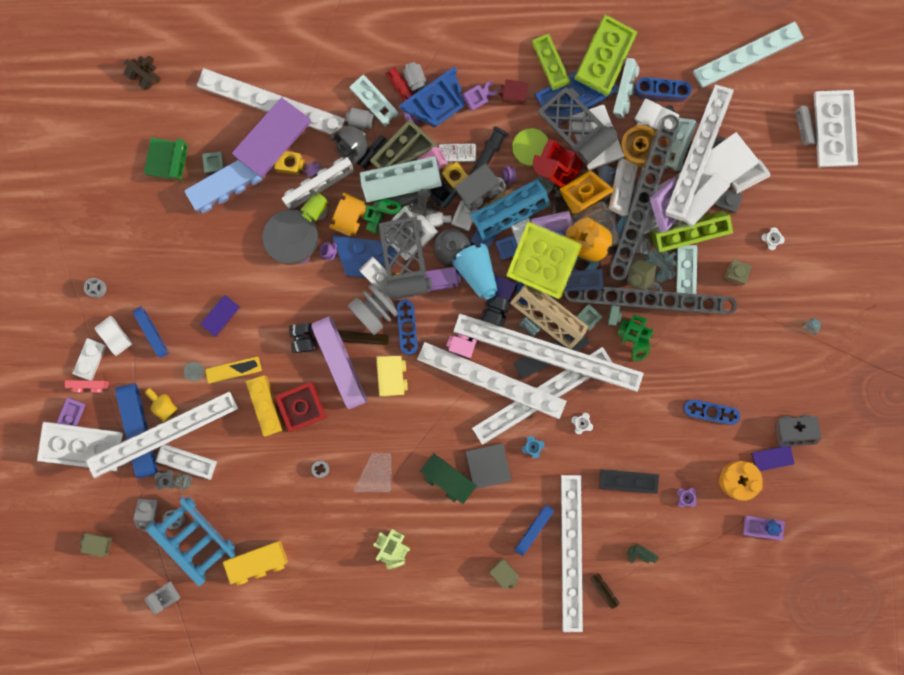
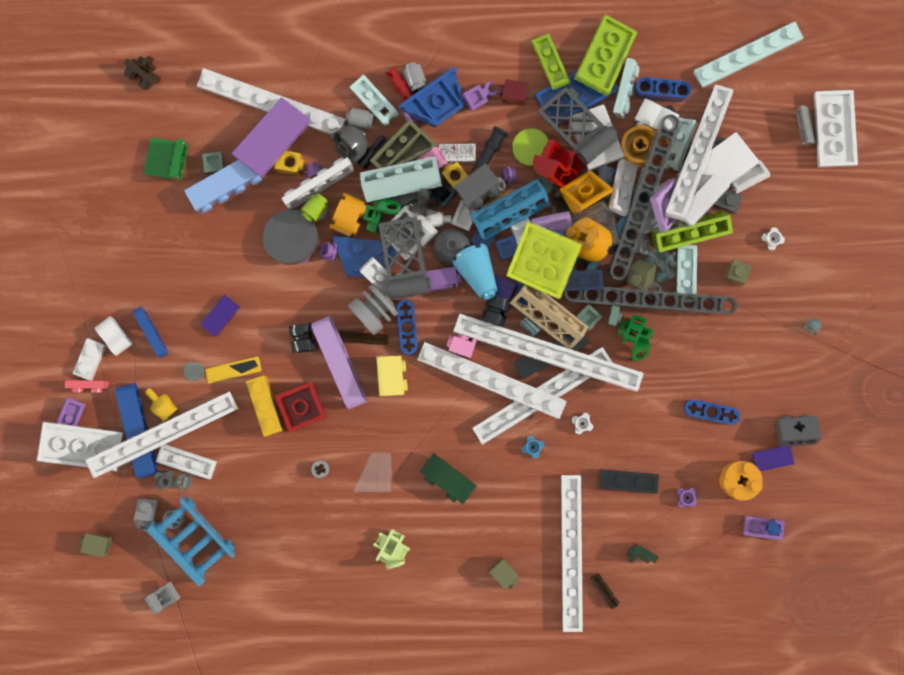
(92, 285): light grey wheel -> none
(255, 563): yellow brick -> none
(488, 465): dark grey tile -> none
(534, 530): blue beam -> none

